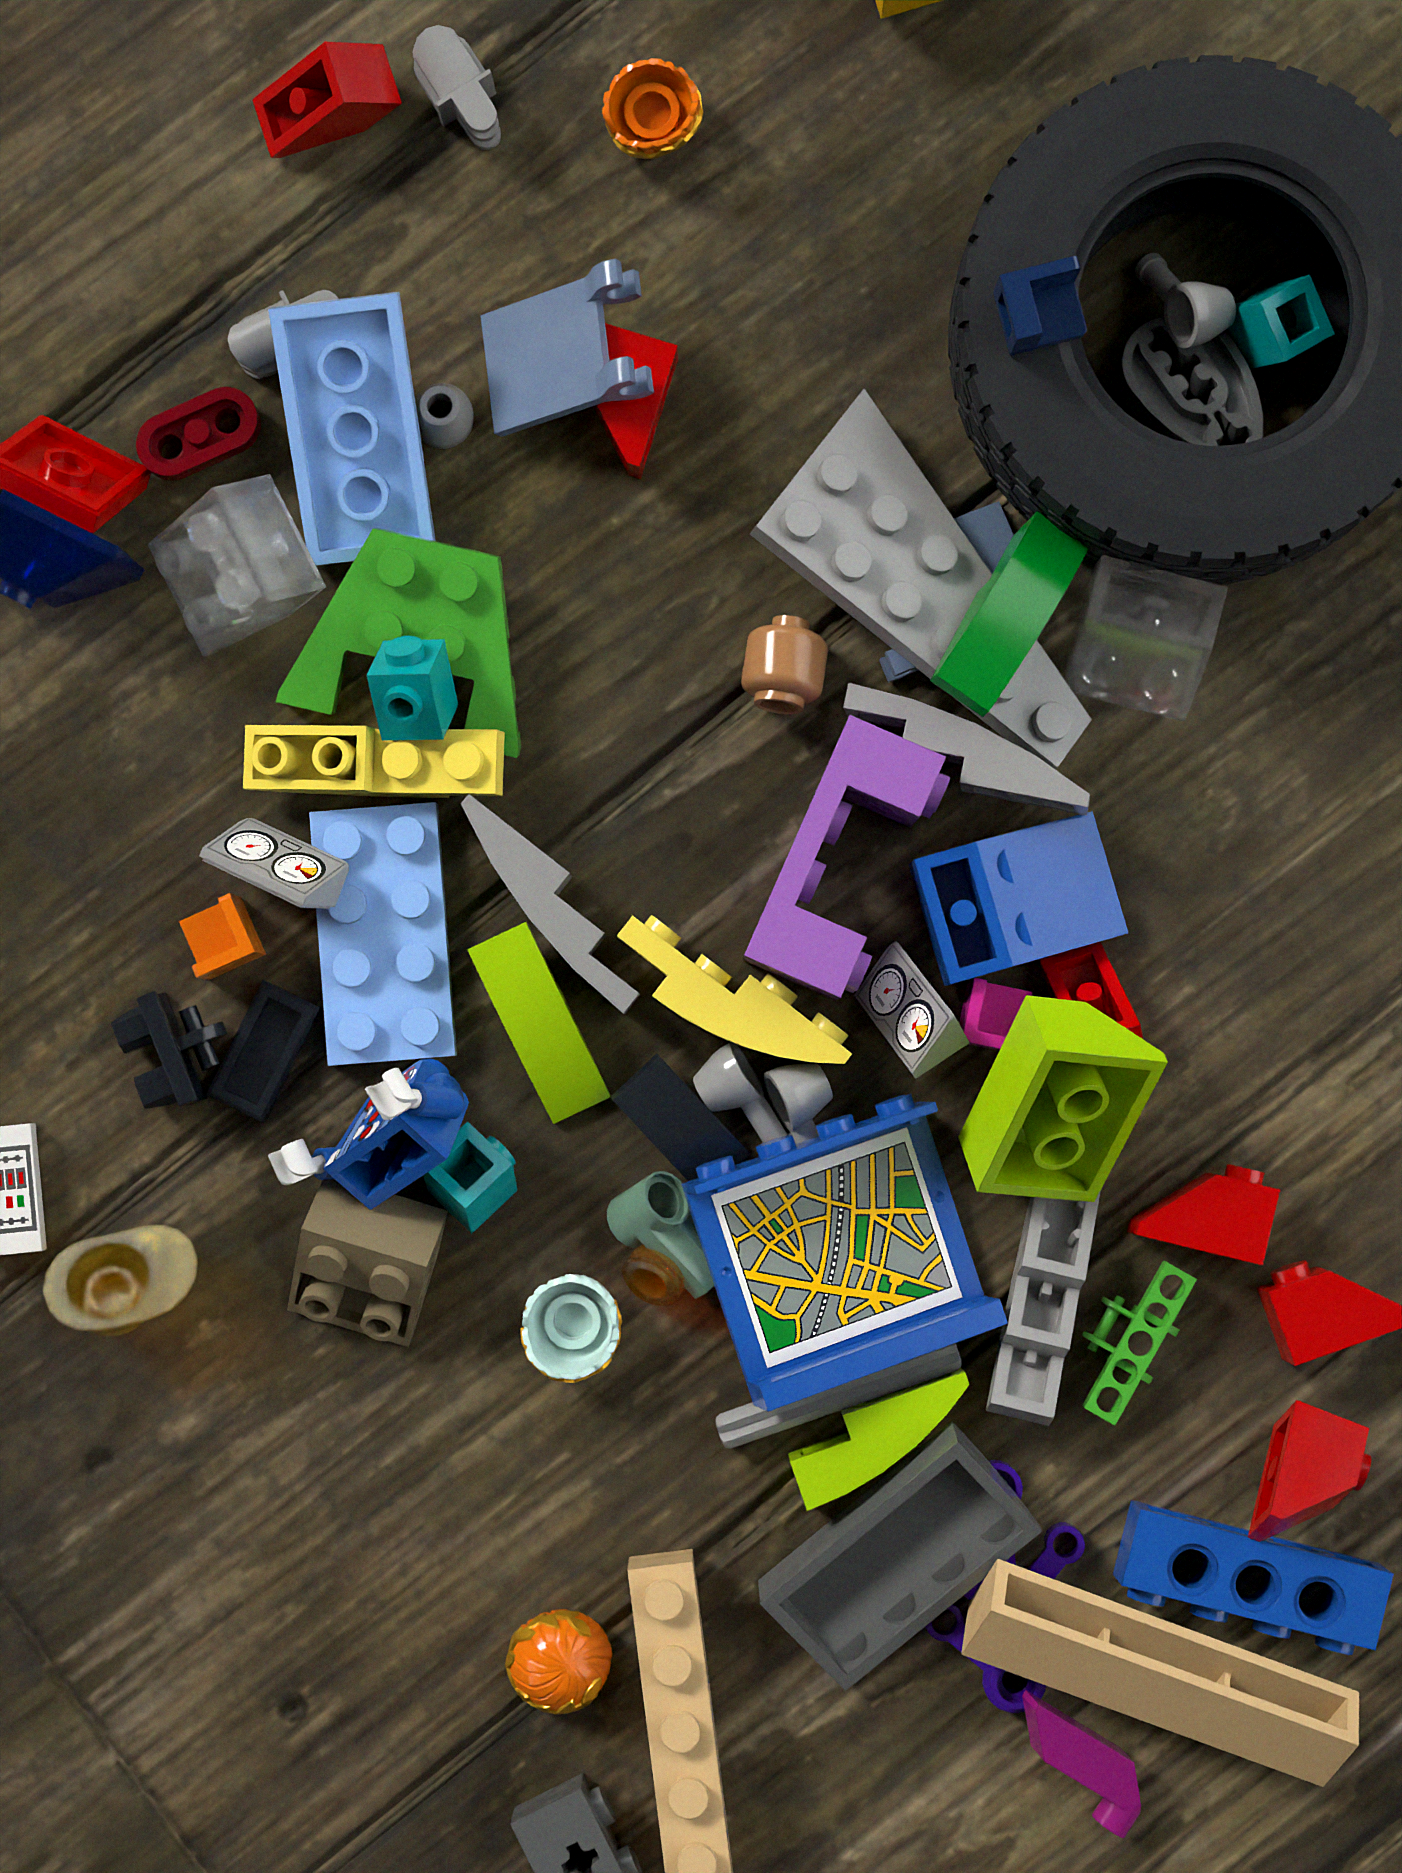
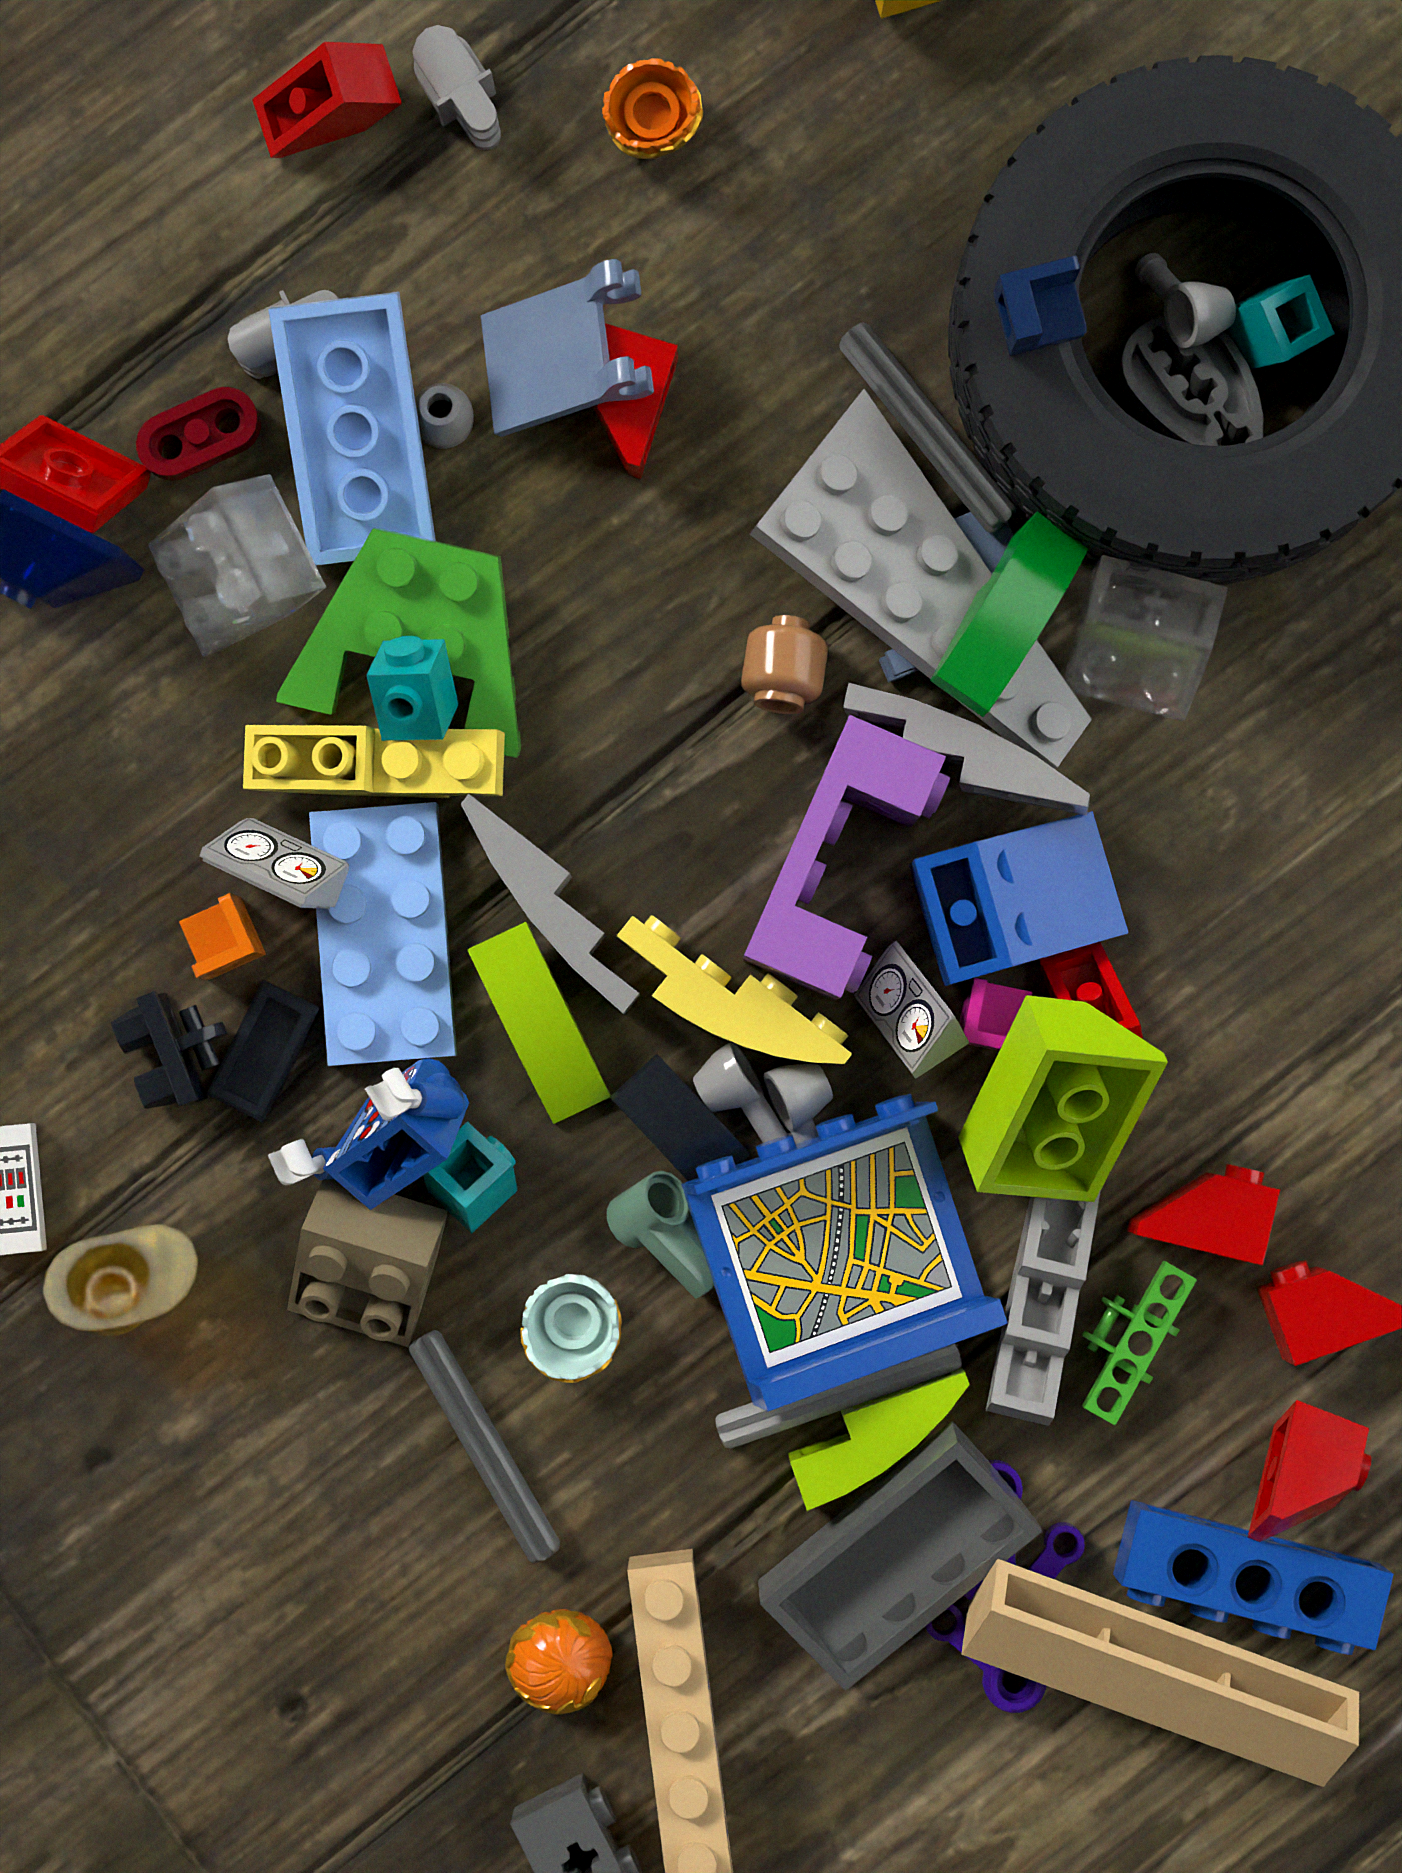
(484, 1446): none -> dark grey axle
(653, 1277): clear orange piece -> none
(927, 427): none -> dark grey axle
(1087, 1760): magenta piece -> none

